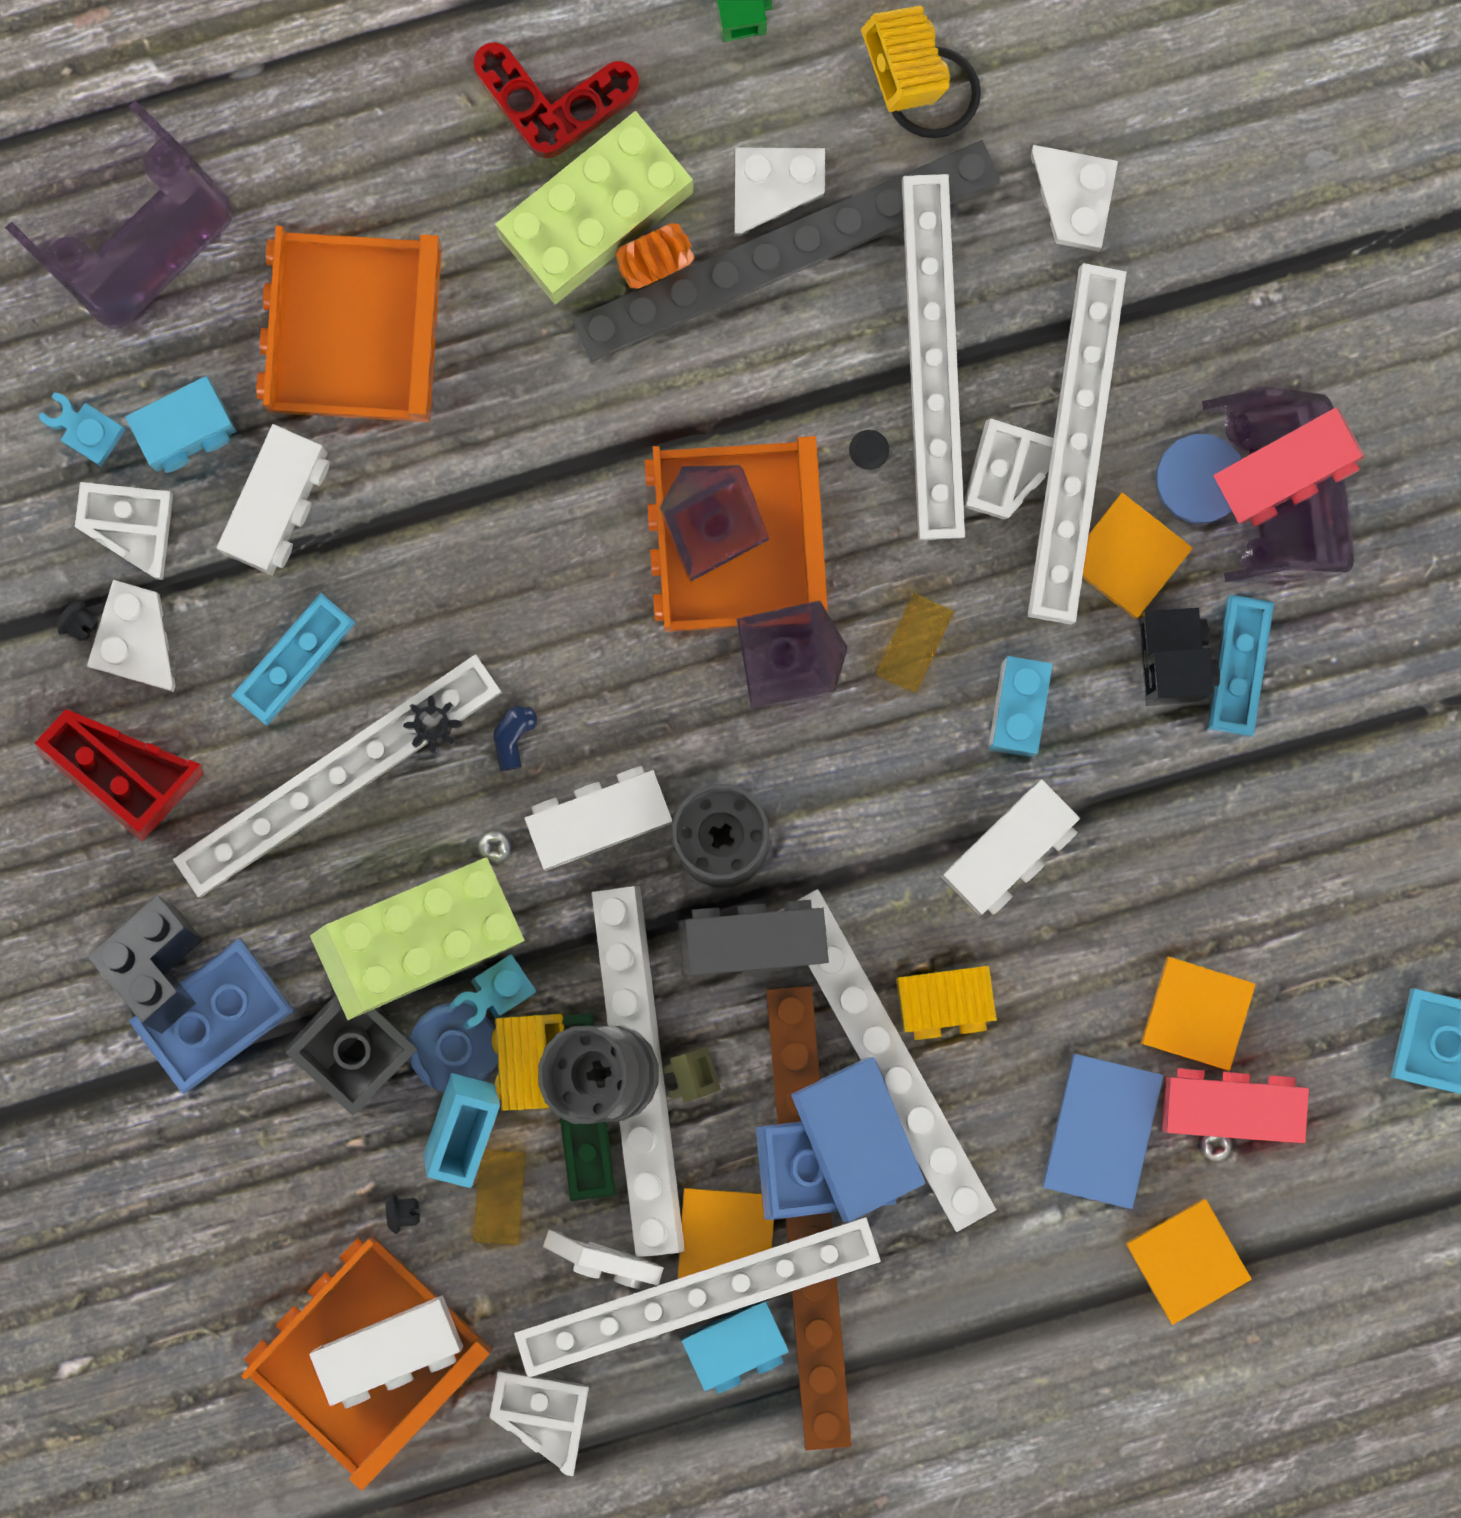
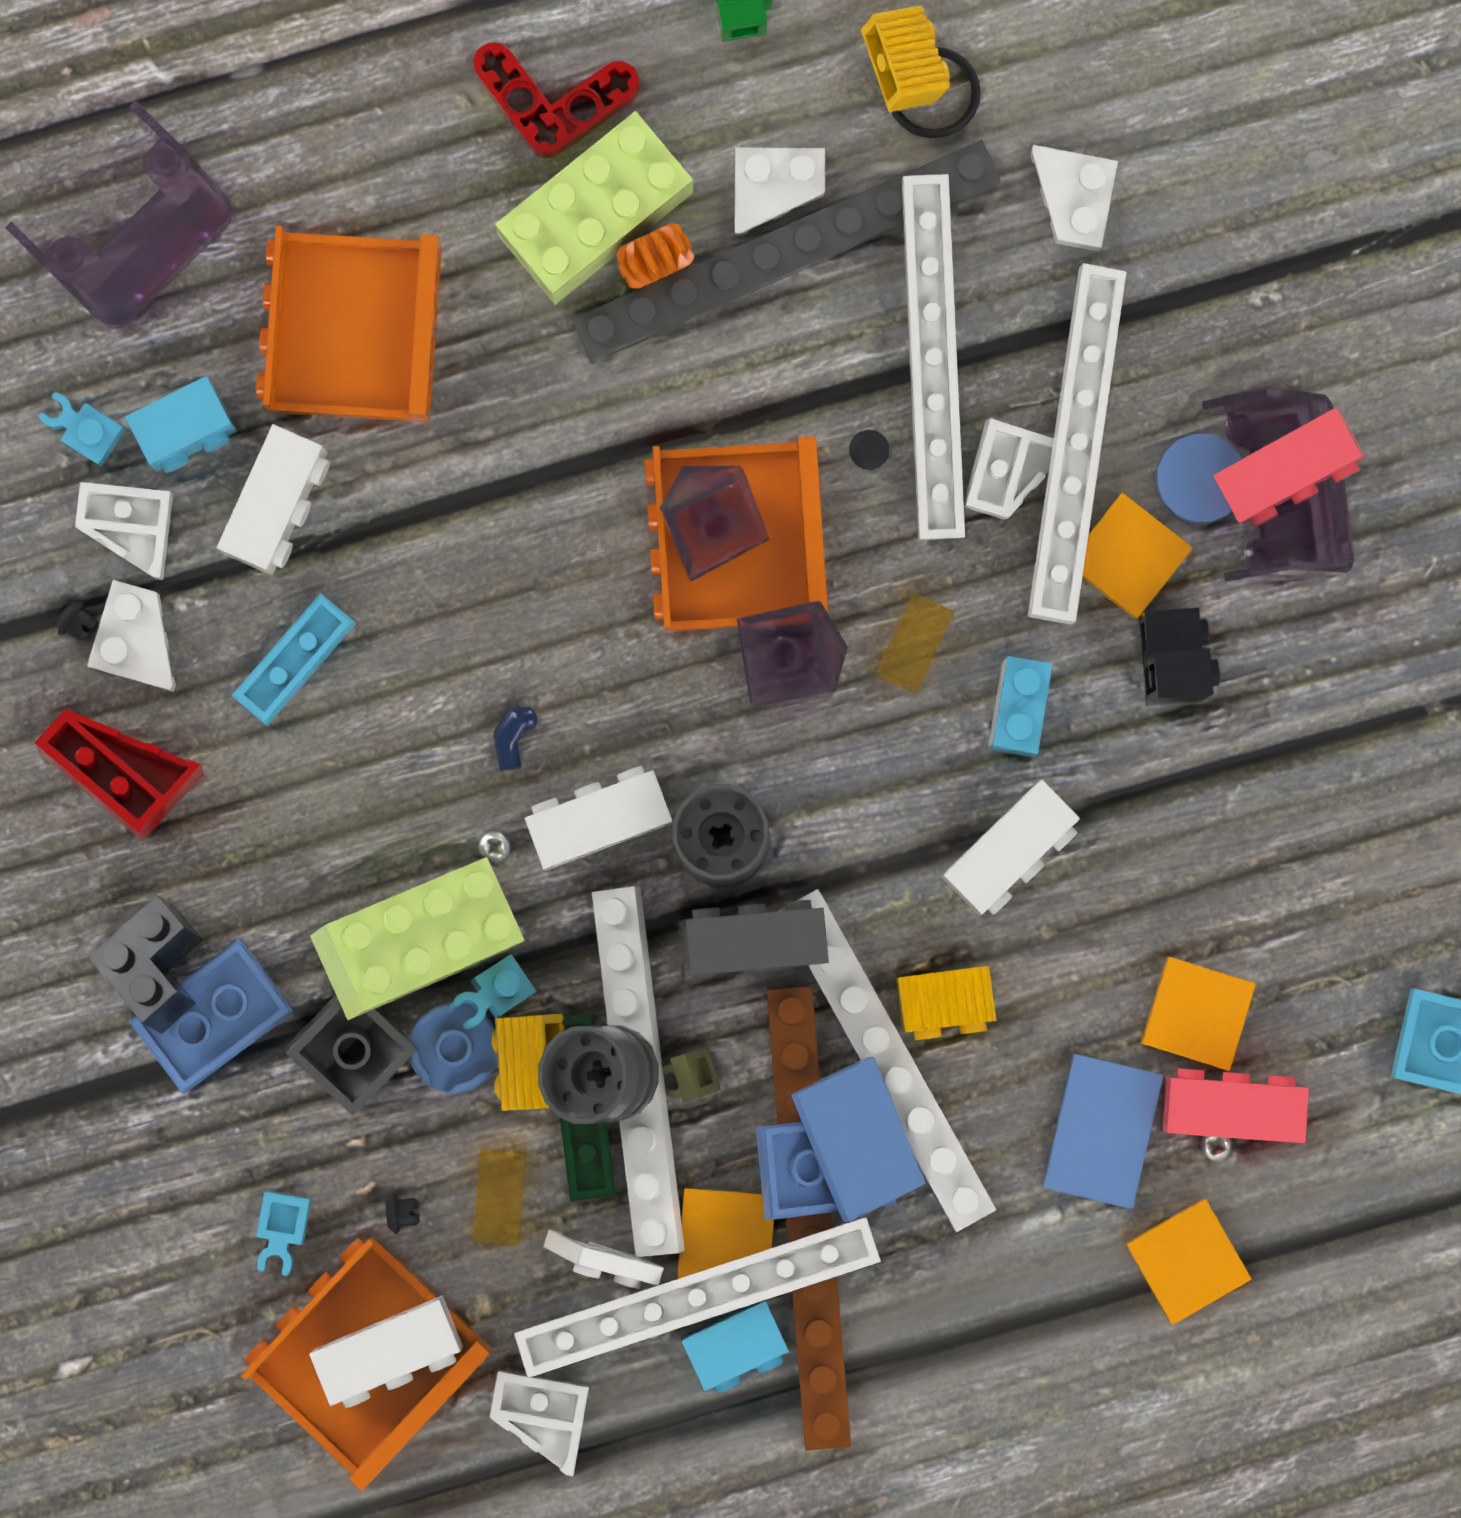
(282, 1222): none -> medium azure plate
(330, 780): white plate -> none
(433, 711): black gear -> none
(461, 1130): medium azure brick -> none
(1240, 665): medium azure tile -> none

